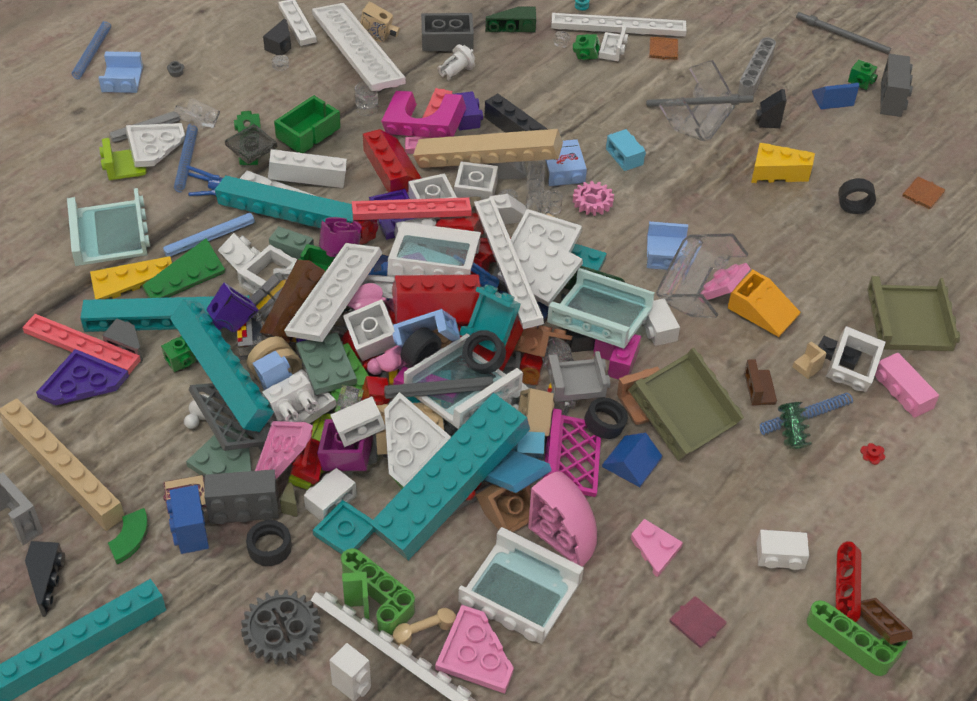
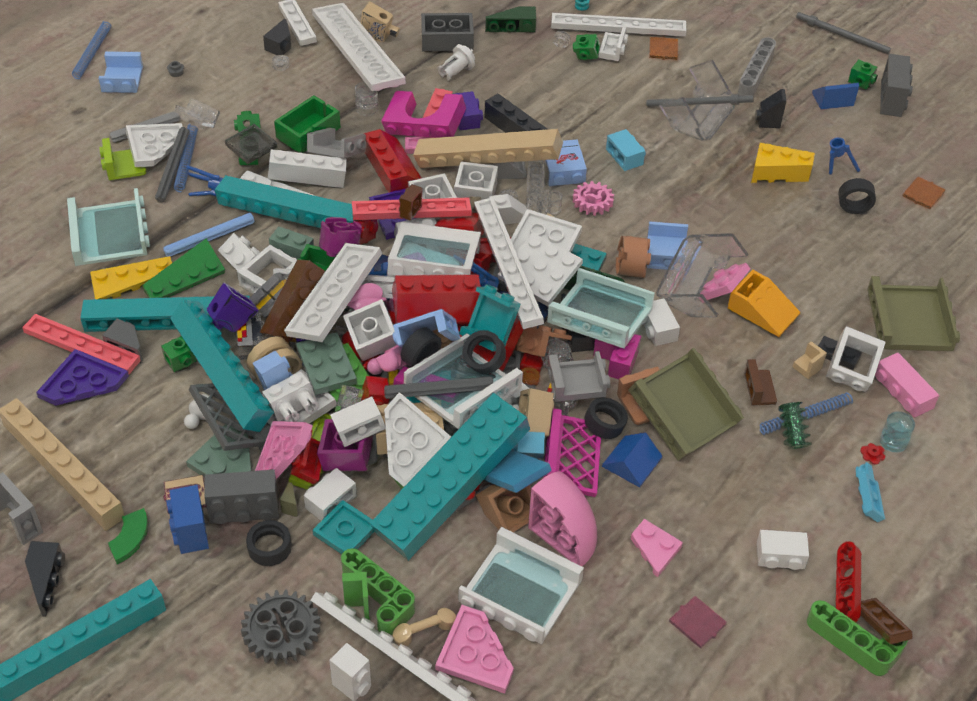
(172, 164): none -> dark grey axle
(324, 143): none -> light grey panel
(410, 202): none -> reddish brown piece
(633, 256): none -> nougat brick
(838, 149): none -> blue plant
(870, 492): none -> medium azure hinge
(897, 431): none -> clear light blue wheel

